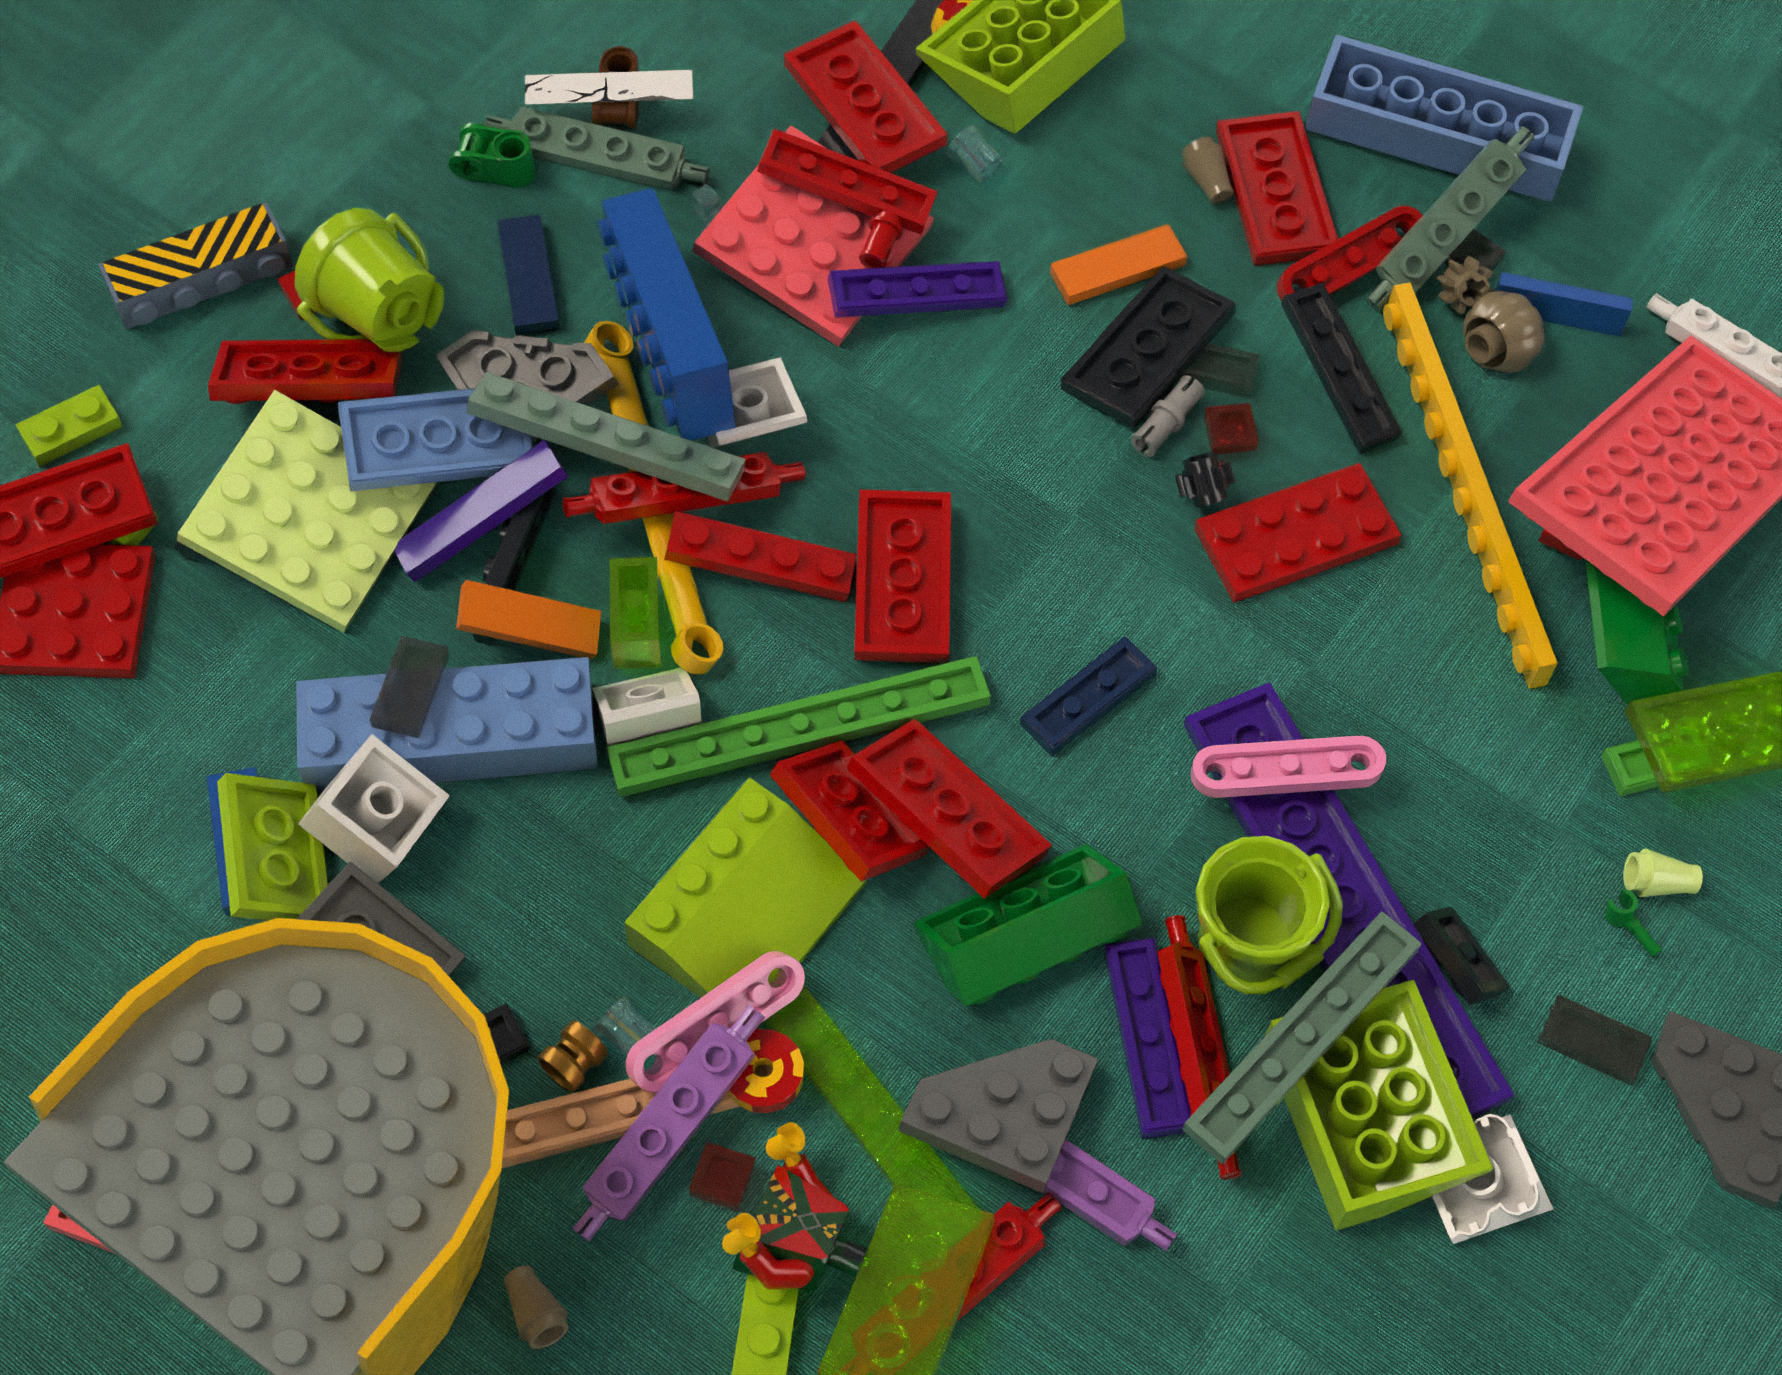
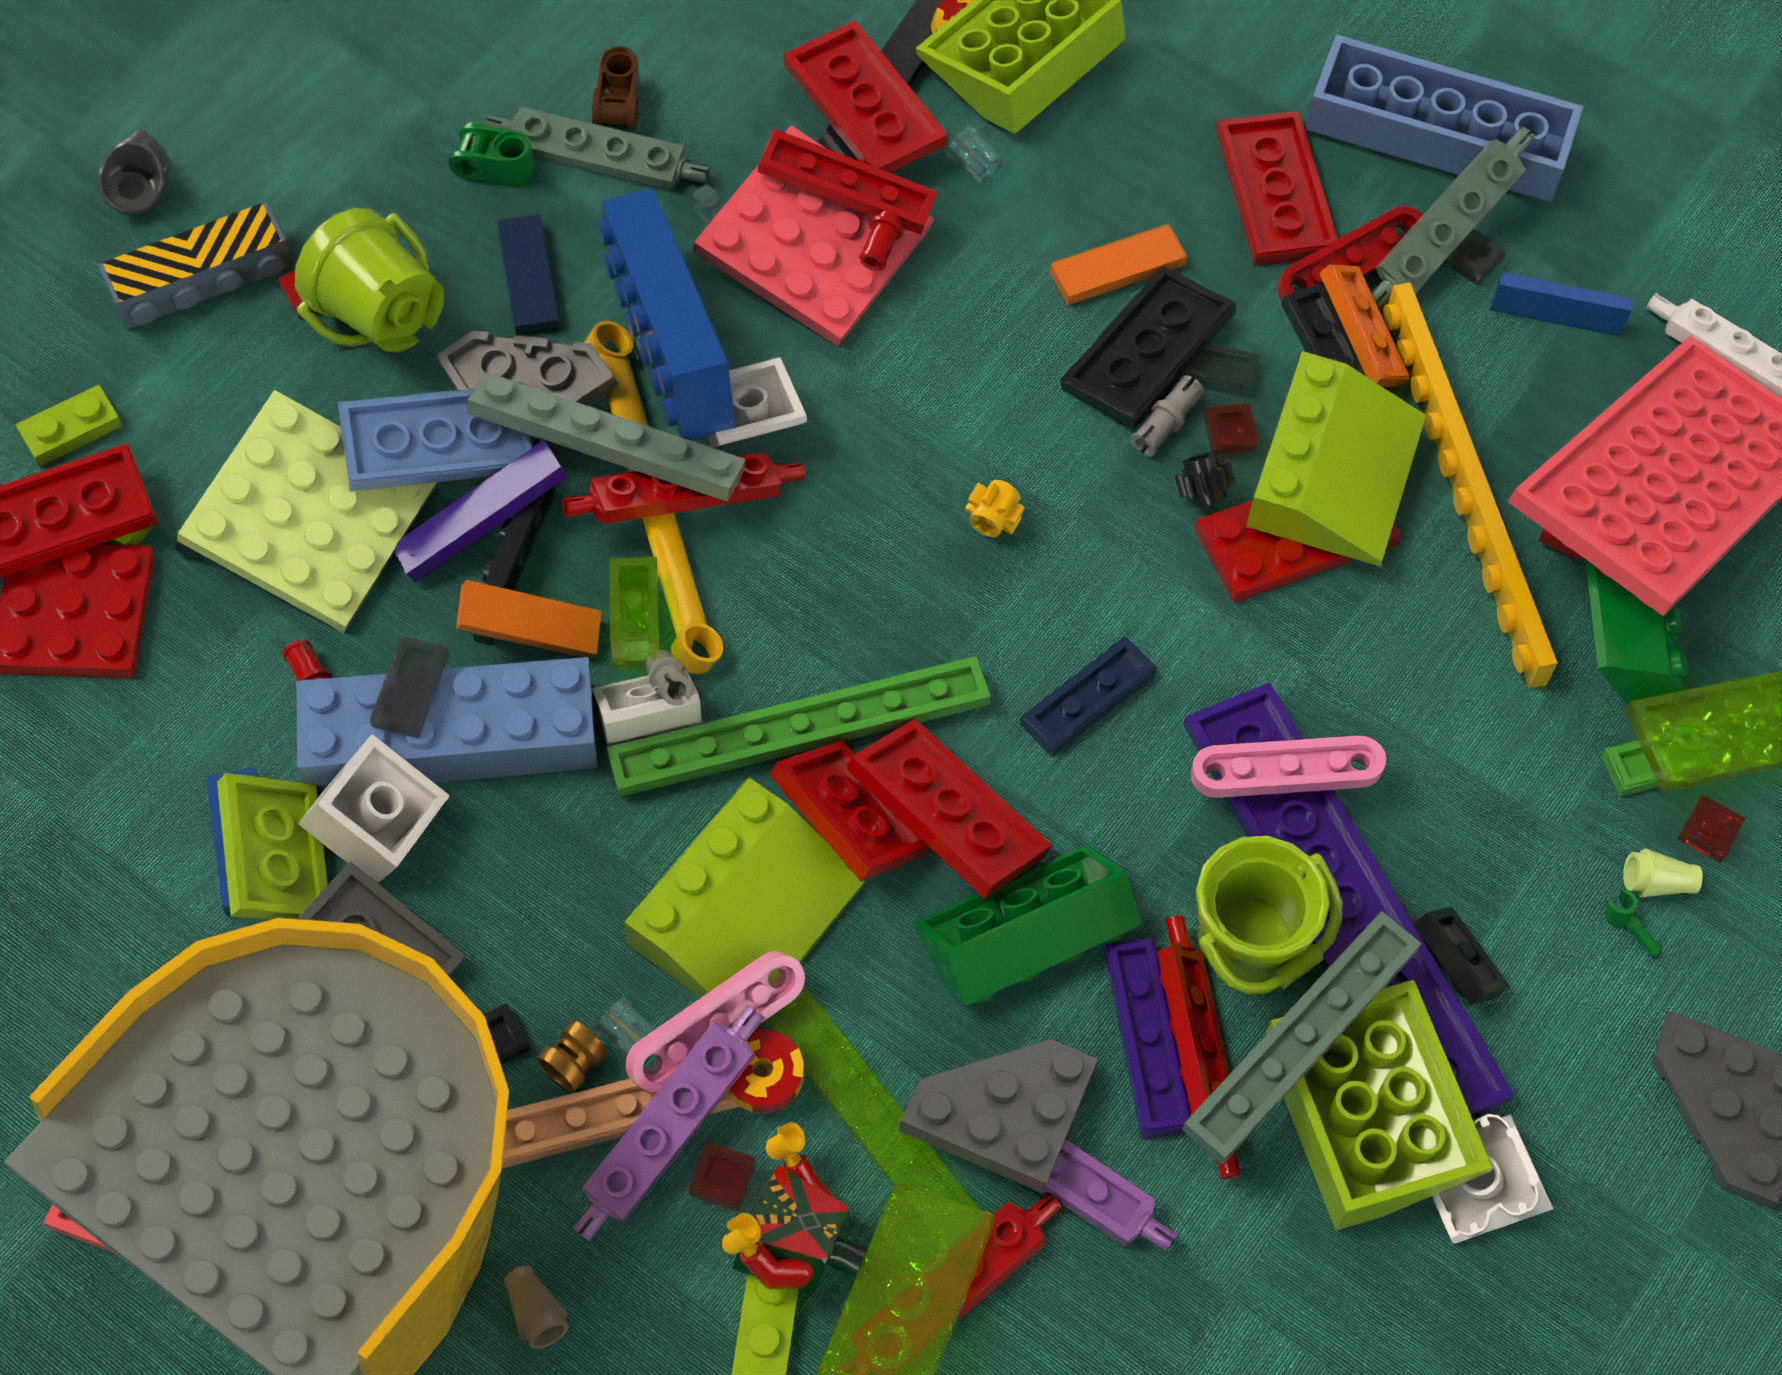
(134, 174): none -> dark grey hair
(303, 370): red plate -> none
(304, 661): none -> red pin
(608, 87): white sticker -> none
(669, 688): none -> light grey pin
(760, 556): red plate -> none
(903, 576): red plate -> none
(917, 289): dark purple tile -> none
(994, 508): none -> yellow gear
(1207, 167): dark tan cone -> none
(1337, 462): none -> lime slope
(1364, 325): none -> orange tile
(1464, 283): dark tan gear -> none
(1503, 324): dark tan plant -> none
(1594, 1040): clear smoke tile -> none
(1711, 828): none -> clear red plate

